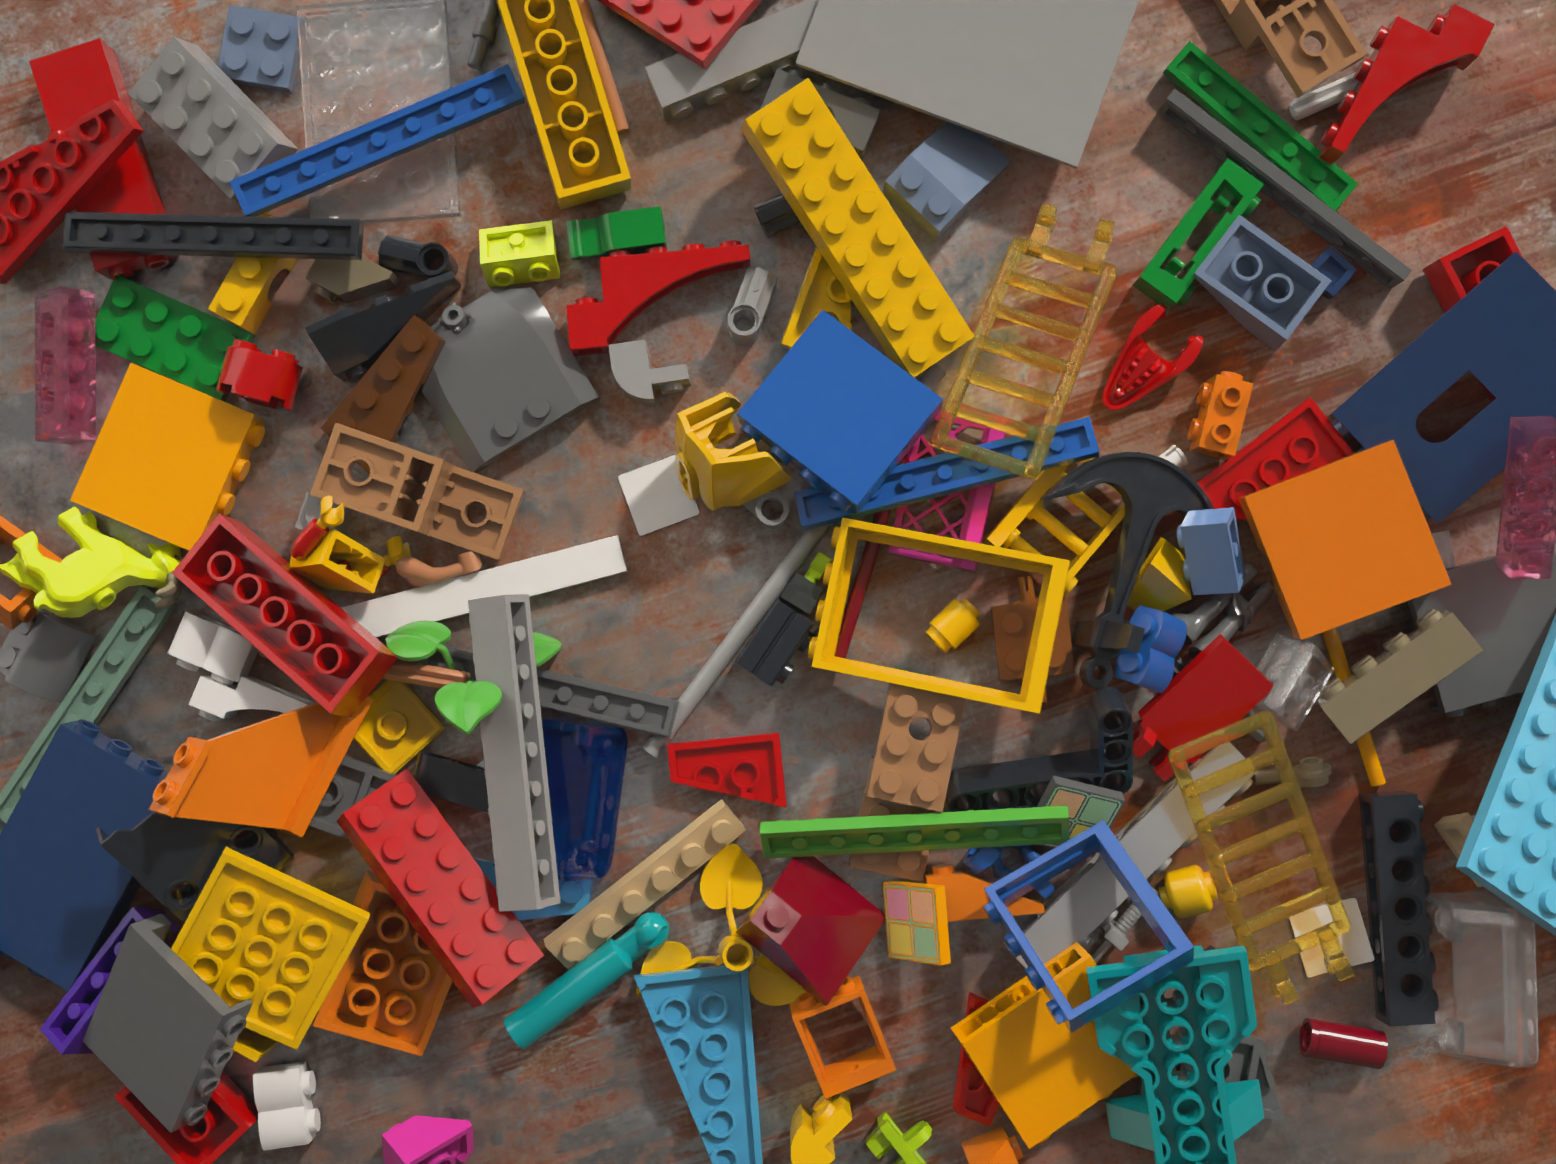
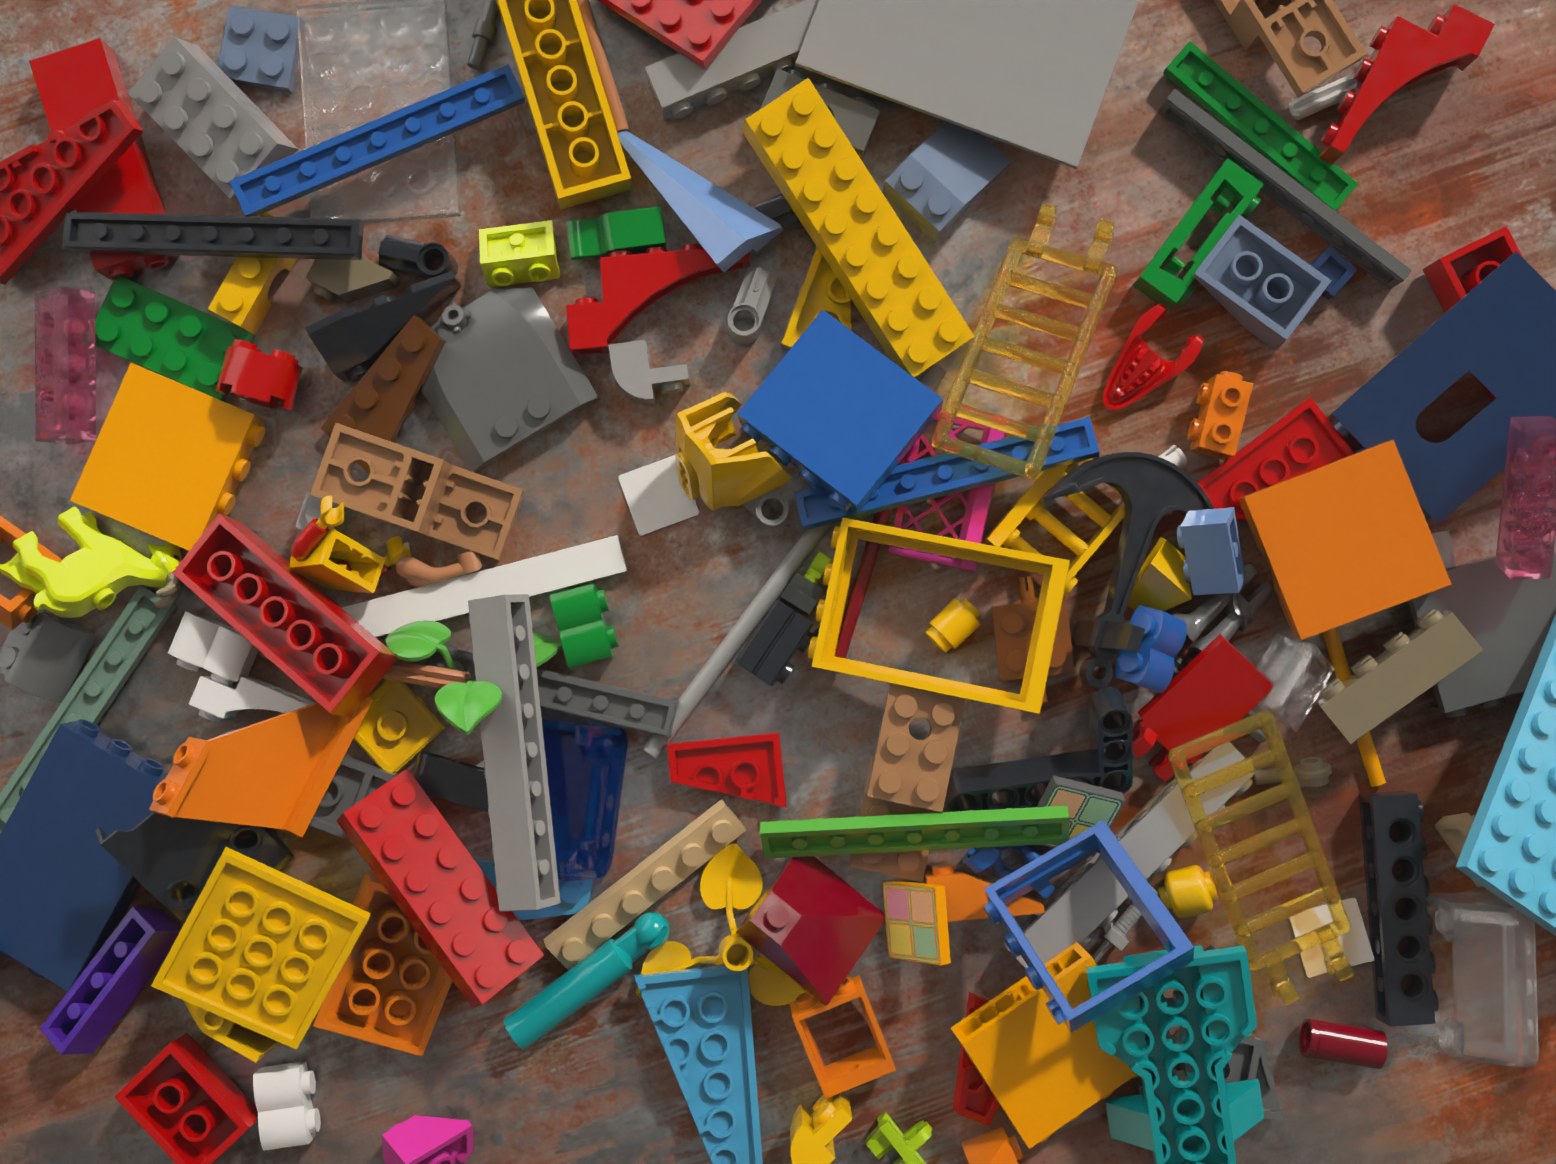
(163, 1027): dark grey panel -> none
(583, 624): none -> green brick
(715, 217): none -> medium blue wedge

